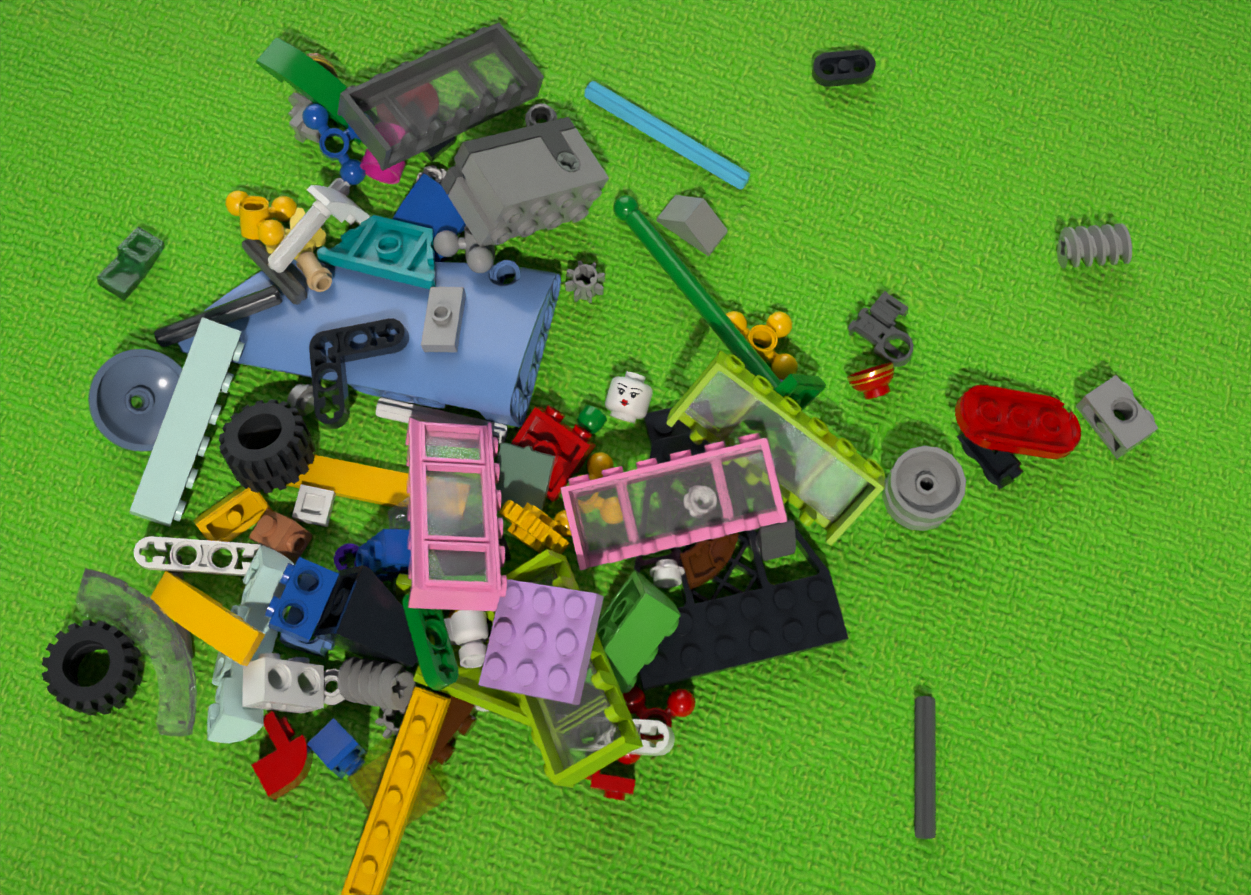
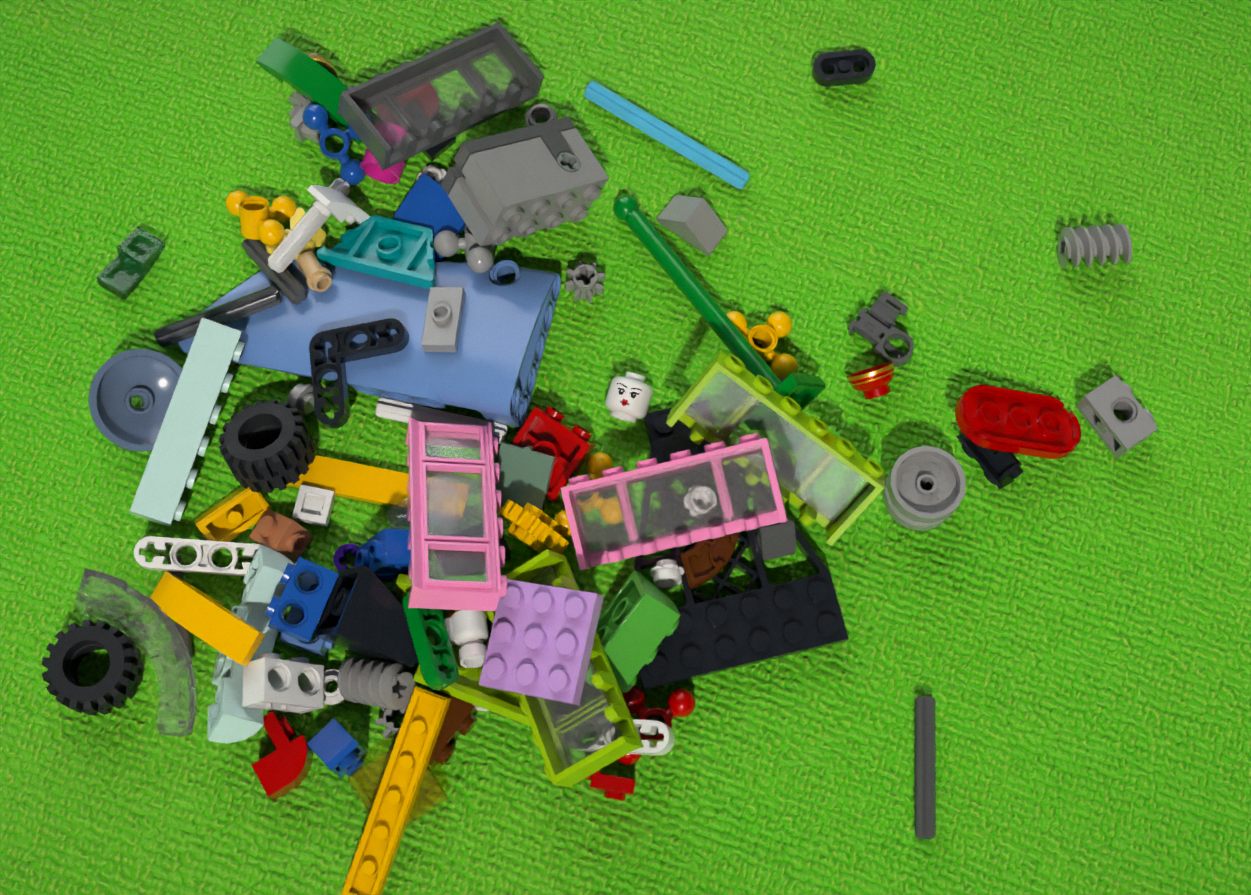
(591, 419): green hinge -> none

